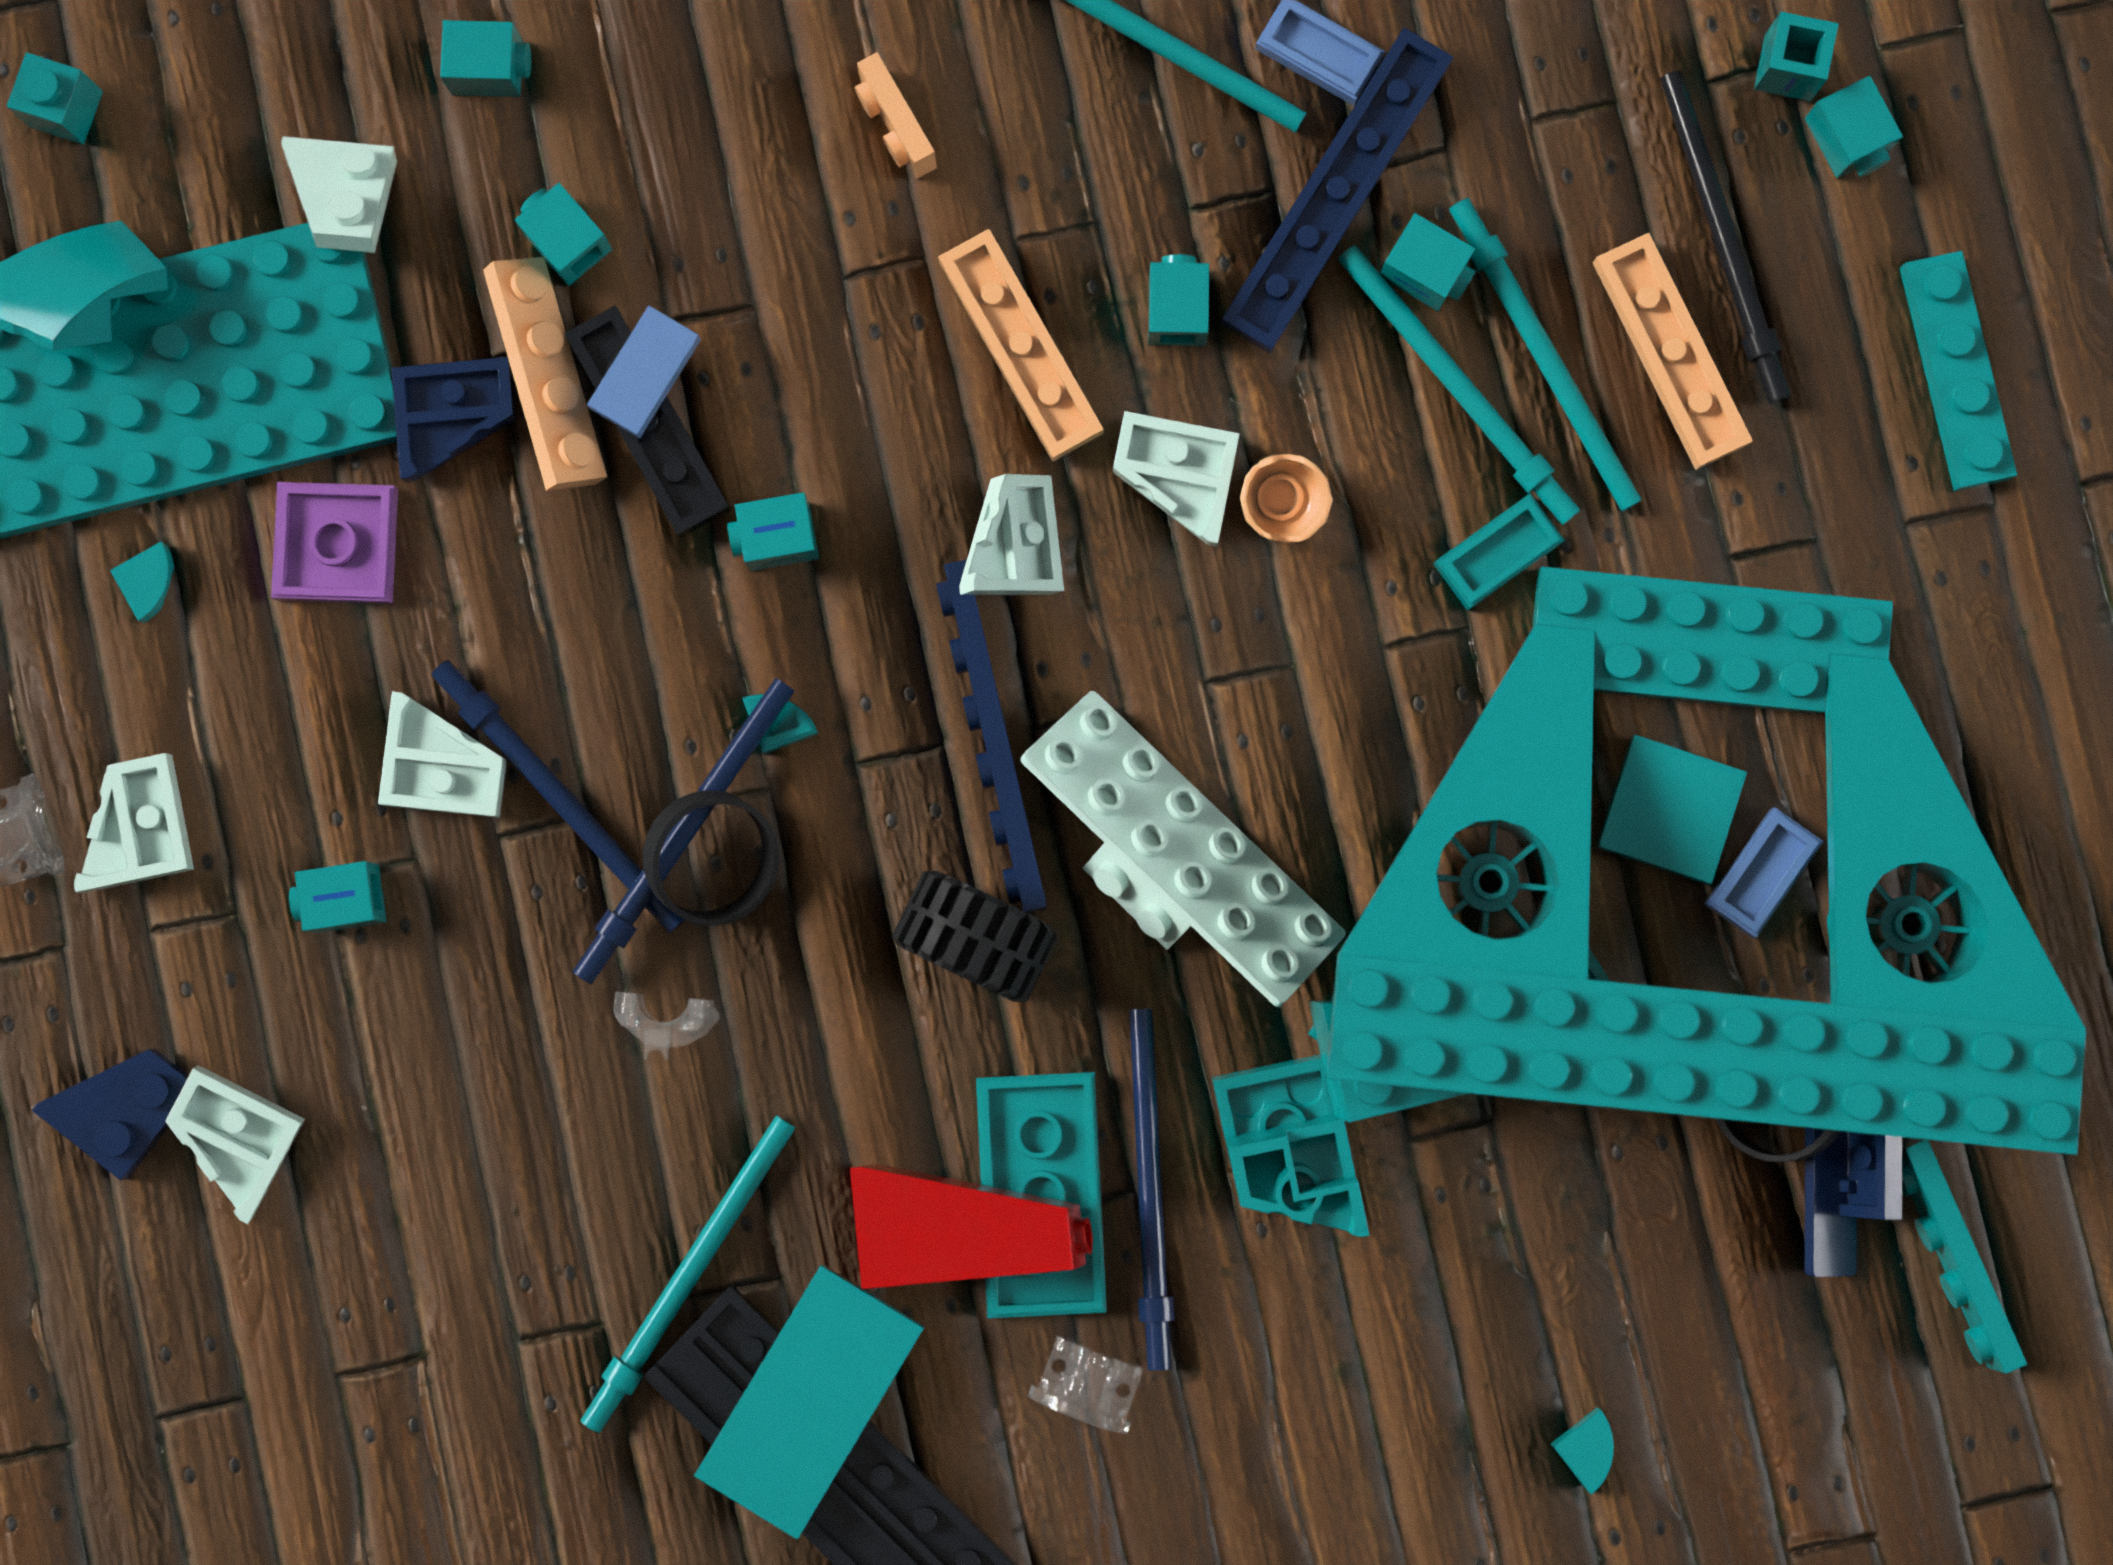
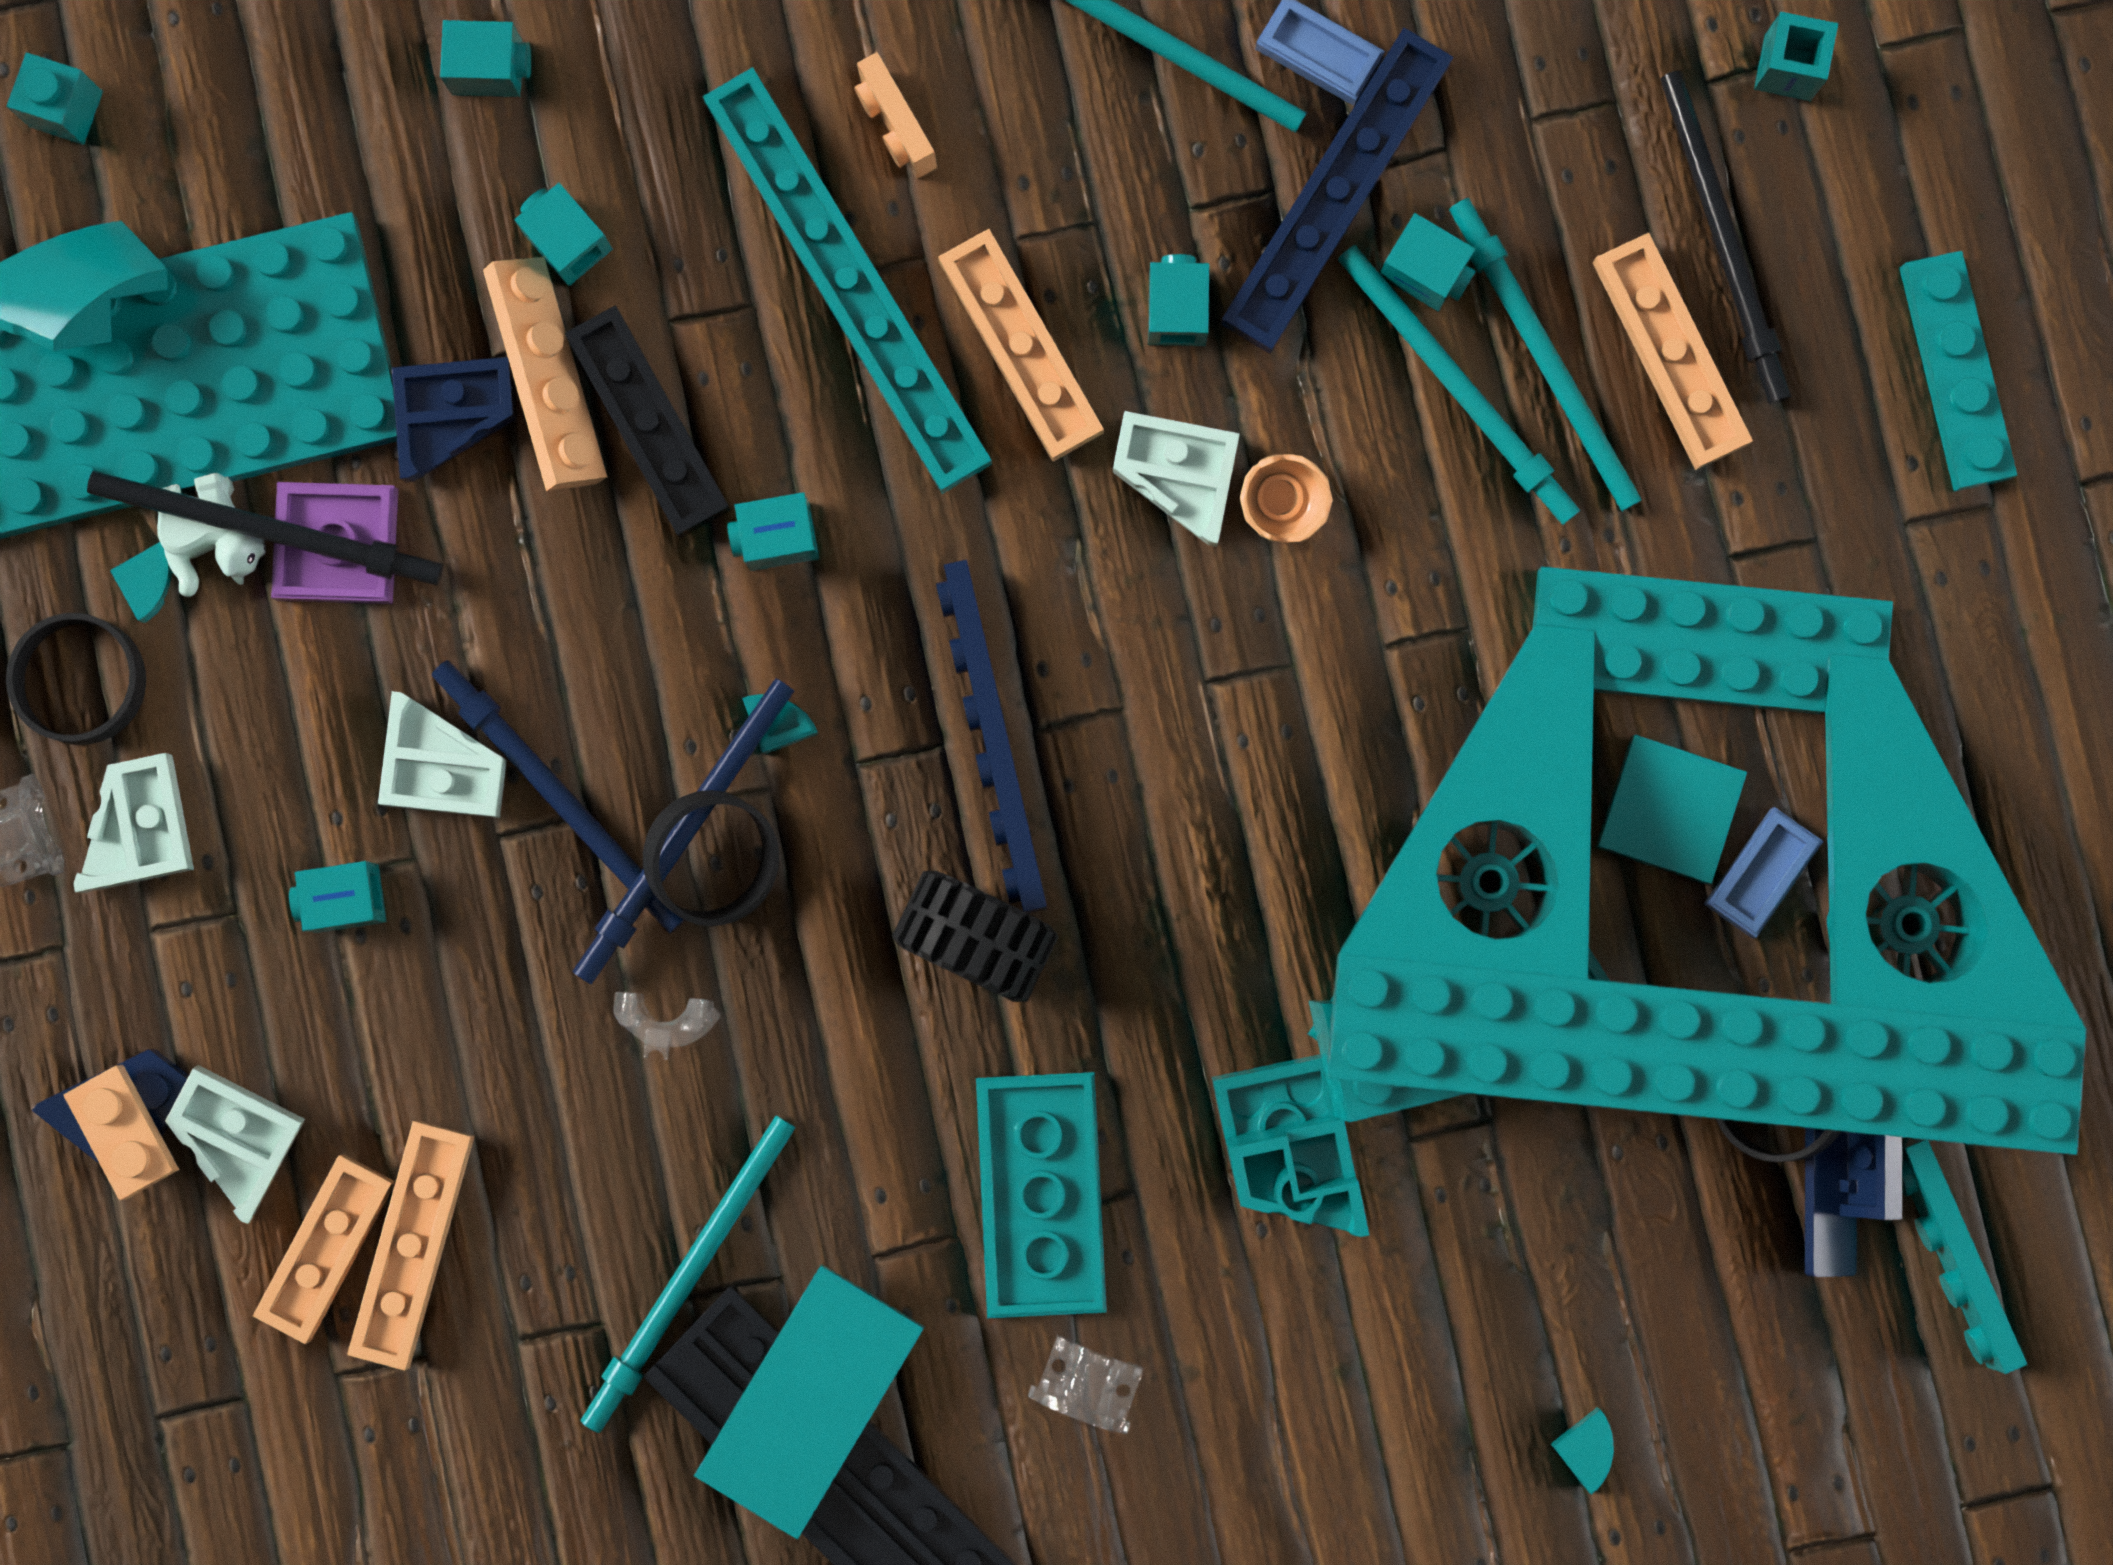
(26, 646): none -> black tyre
(121, 1132): none -> light nougat plate
(188, 539): none -> light aqua animal
(324, 1249): none -> light nougat plate
(342, 189): light aqua wing -> none
(379, 558): none -> black bar
(411, 1245): none -> light nougat plate
(644, 371): medium blue tile -> none
(847, 280): none -> teal plate
(950, 1229): red slope -> none
(1015, 540): light aqua wing -> none
(1155, 1306): dark blue bar -> none
(1177, 855): light aqua bracket -> none
(1498, 552): teal tile -> none
(1854, 129): teal brick -> none

